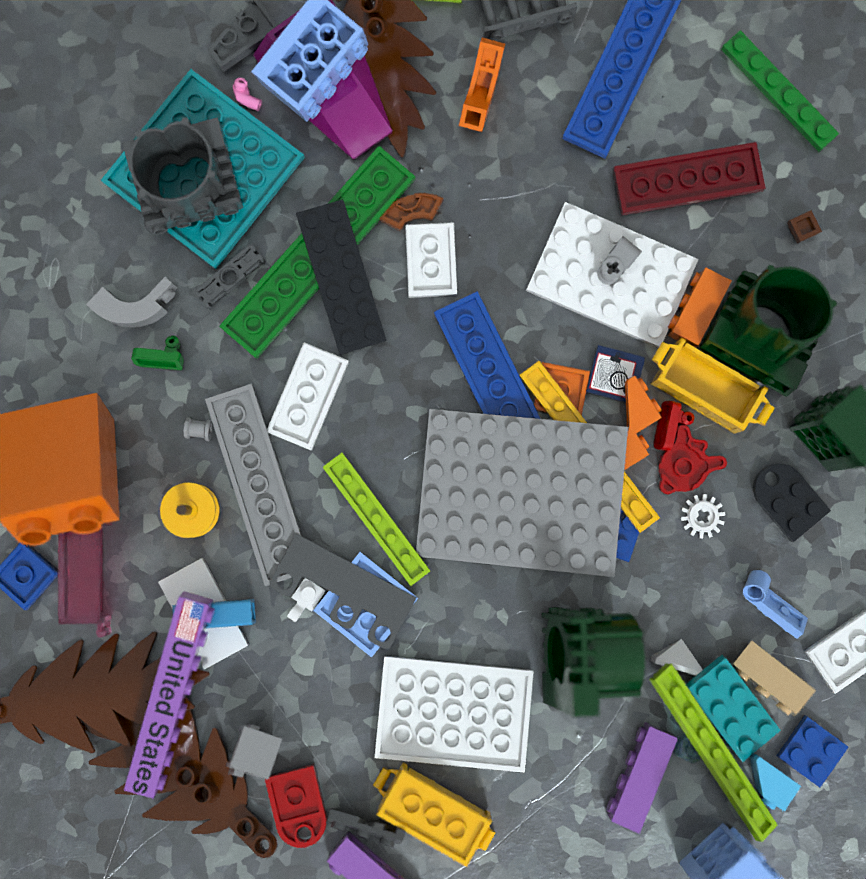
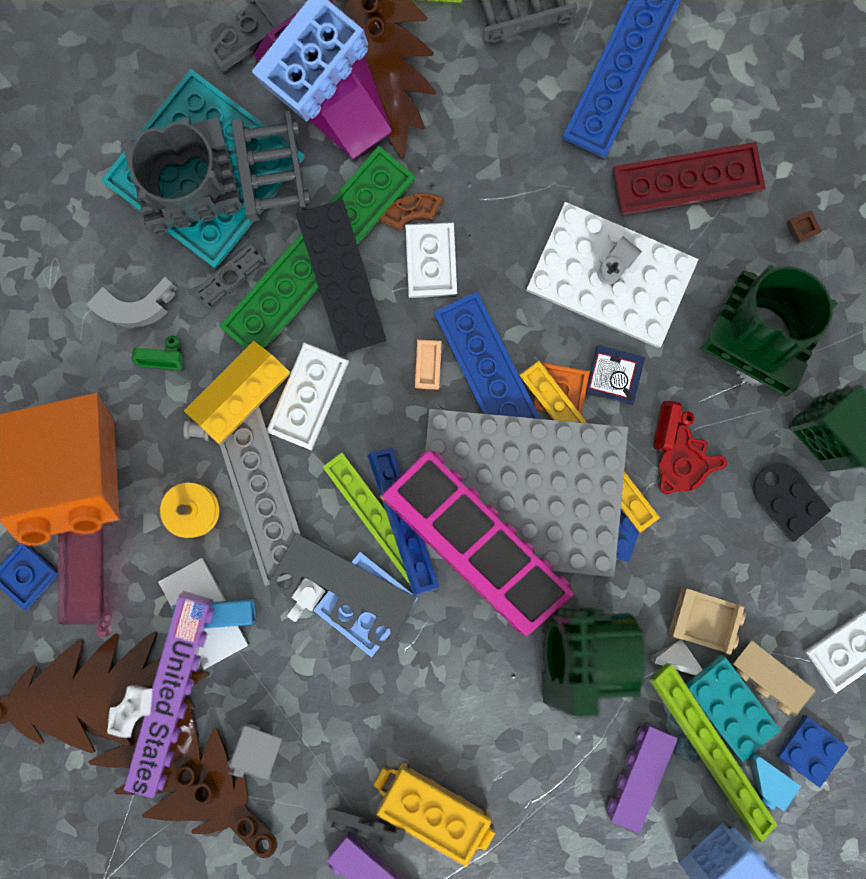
(134, 705): none -> white tile
(237, 392): none -> yellow slope
(243, 95): bright pink arm -> none
(247, 158): none -> dark grey fence
(297, 804): red plate -> none
(409, 543): none -> blue plate
(428, 364): none -> light nougat tile
(454, 714): white plate -> none
(476, 543): none -> window
(482, 84): orange arch -> none
(639, 415): orange arch -> none
(698, 306): orange brick -> none
(707, 621): none -> tan panel
(709, 386): yellow container -> none
(713, 517): white gear -> none
(771, 605): light blue plate -> none
(779, 91): green plate -> none

